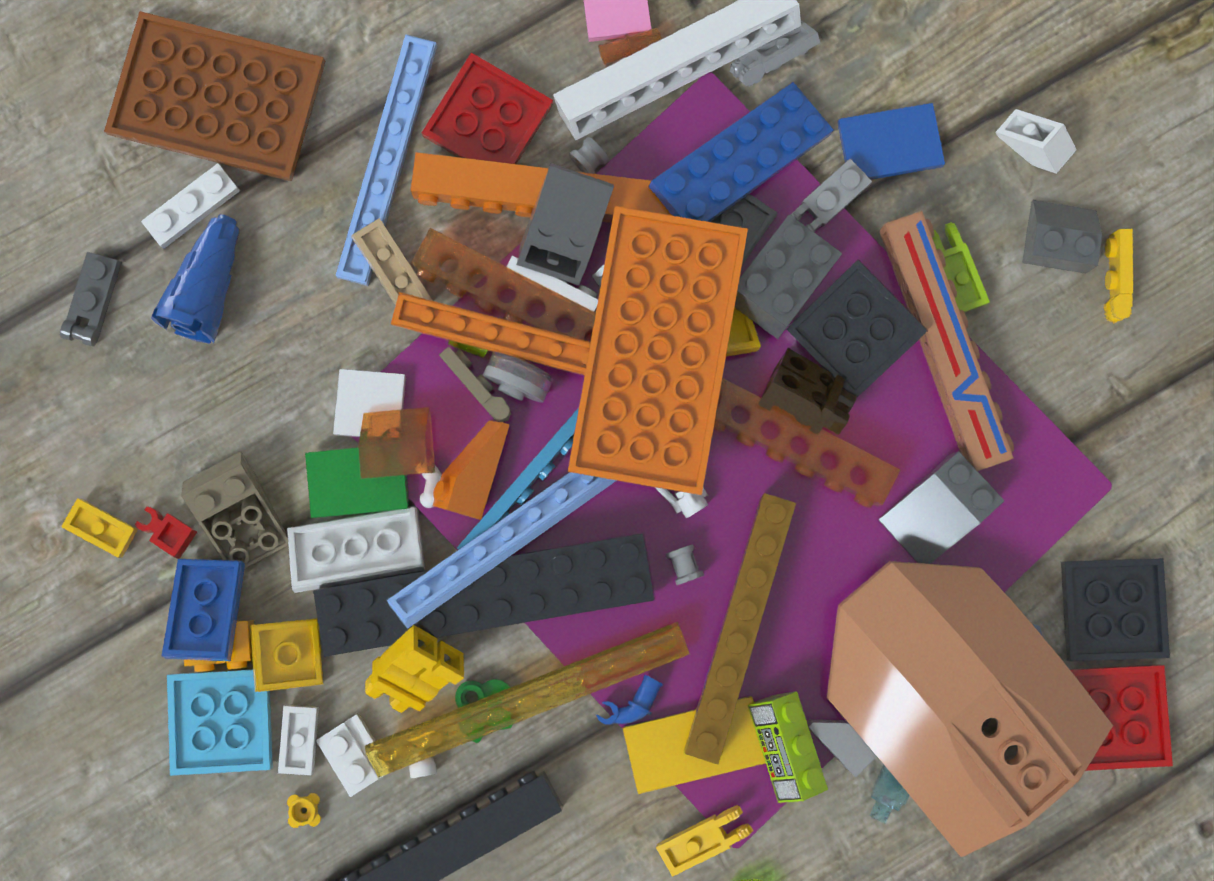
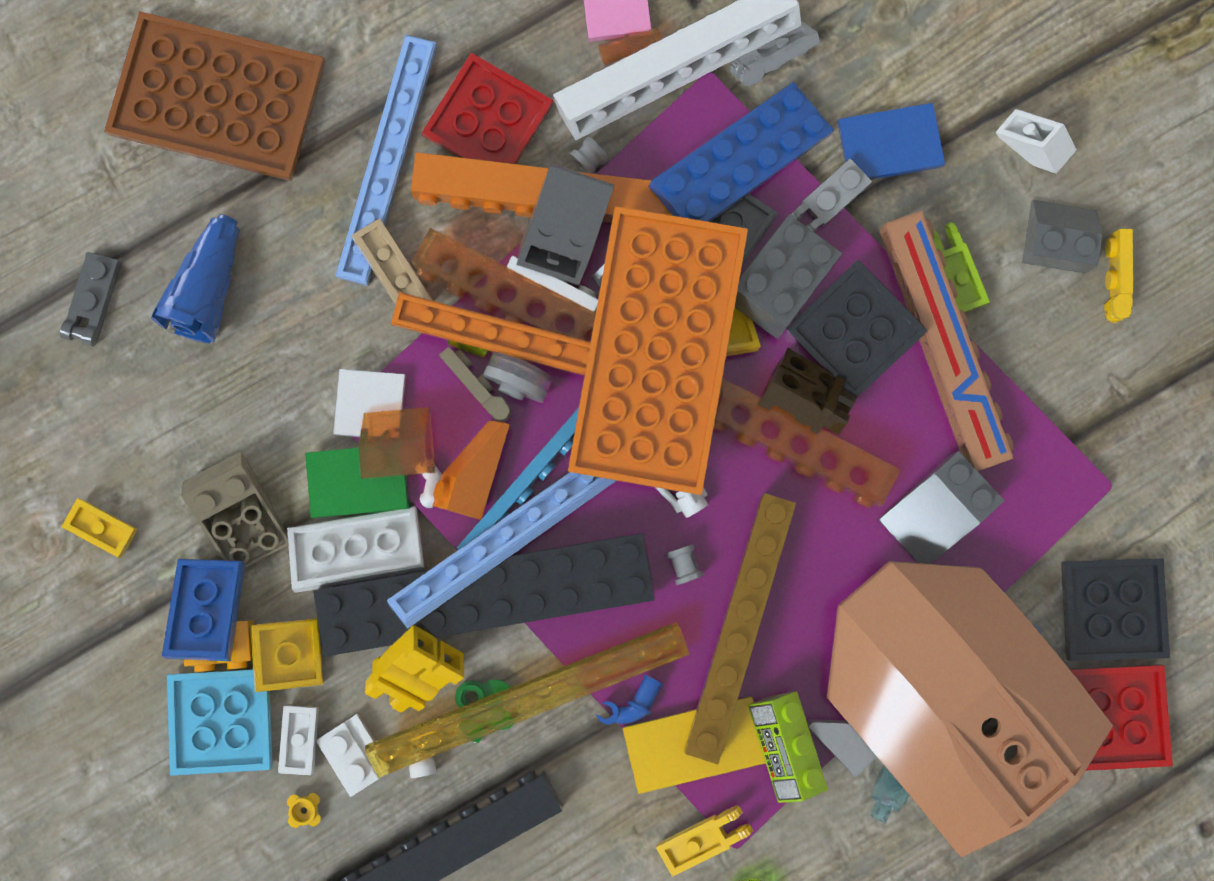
(168, 532): red plate -> none
(190, 206): white plate -> none

